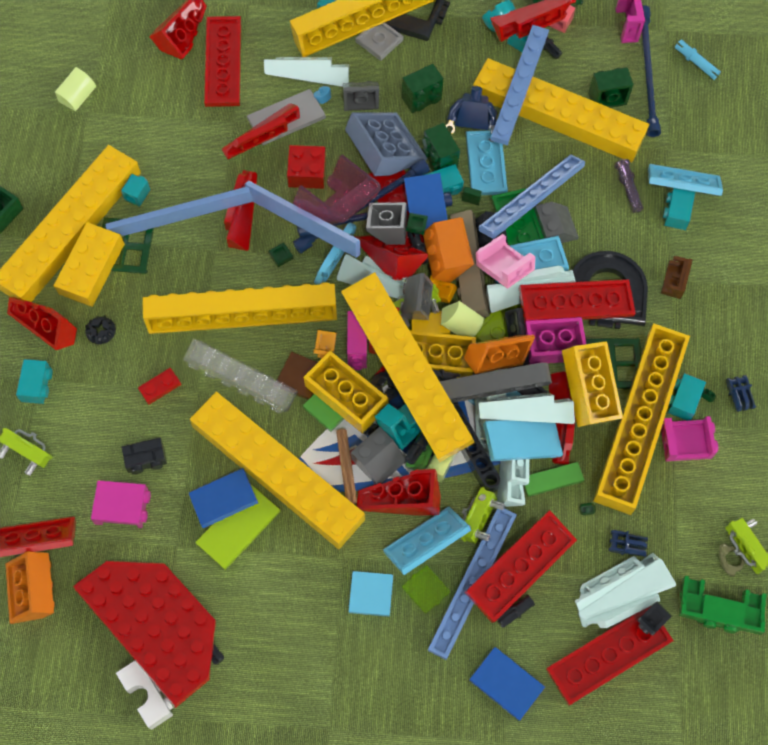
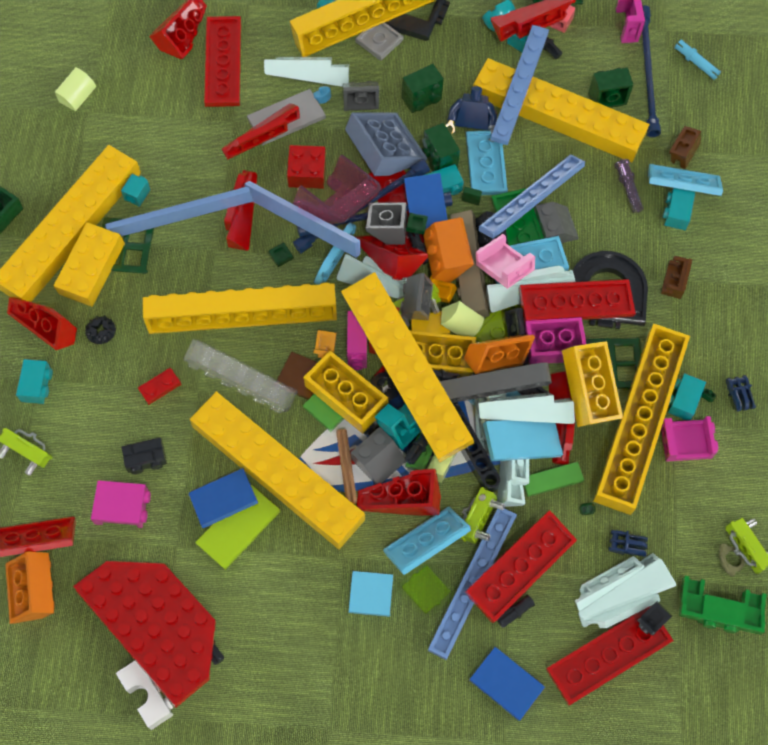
(685, 146): none -> reddish brown hinge

